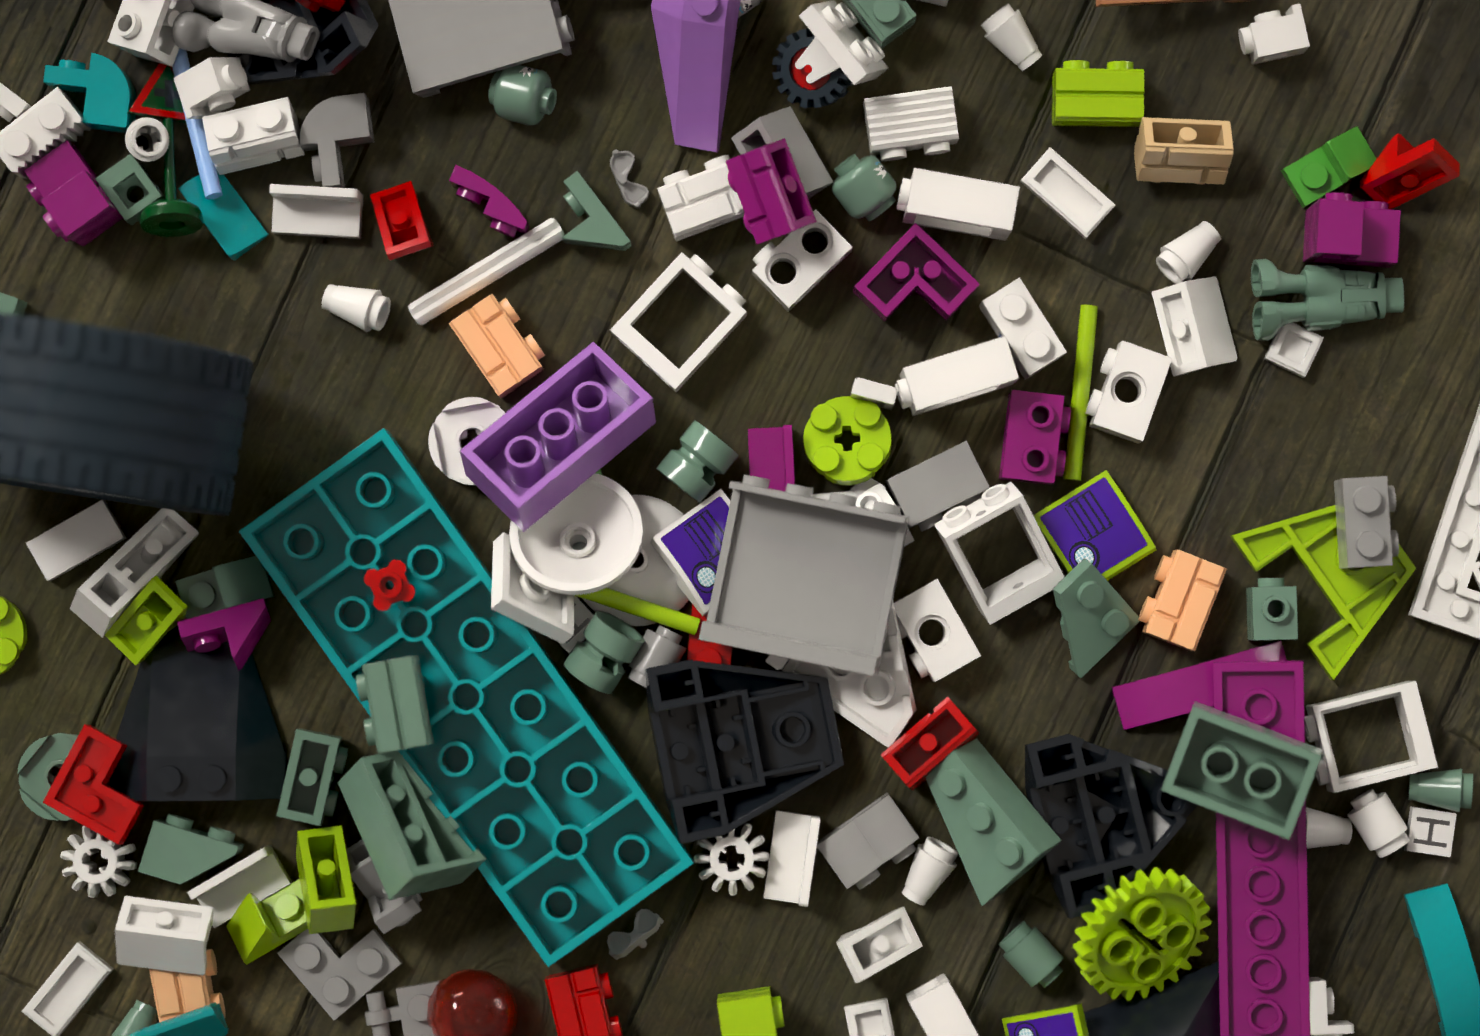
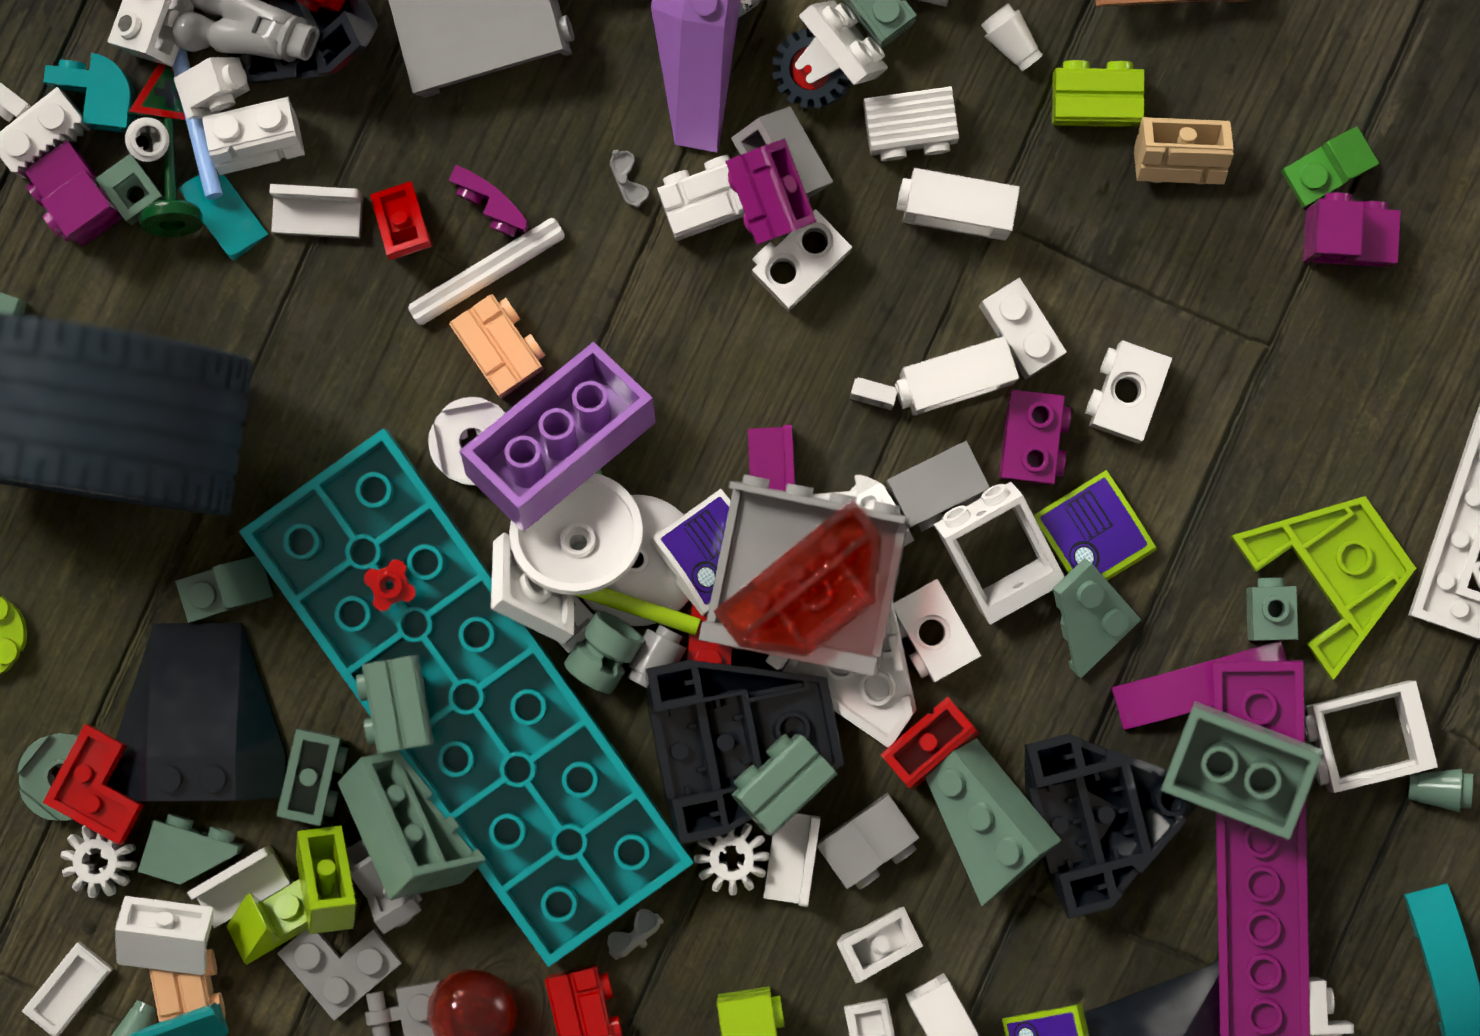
(76, 540): white tile -> none
(130, 569): white slope -> none
(147, 620): lime slope -> none
(238, 625): magenta slope -> none
(332, 125): light grey brick -> none
(357, 306): white cone -> none
(522, 94): sand green head -> none
(599, 228): sand green slope -> none
(653, 358): white window -> none
(697, 461): sand green wheel -> none
(782, 783): none -> sand green brick
(809, 588): none -> clear red wedge
(852, 415): lime plate -> none
(864, 187): sand green head -> none
(917, 266): magenta brick -> none
(929, 869): white cone -> none
(1032, 955): sand green brick -> none
(1067, 193): white tile -> none
(1080, 392): lime bar -> none
(1162, 910): lime gear -> none
(1182, 599): light nougat brick -> none
(1187, 253): white cone -> none
(1194, 325): white panel -> none
(1275, 35): white brick -> none
(1294, 349): white tile -> none
(1326, 829): white cone -> none
(1329, 297): sand green piece -> none
(1364, 522): light grey brick -> none
(1378, 823): white brick -> none
(1408, 171): red slope -> none
(1430, 831): white tile -> none

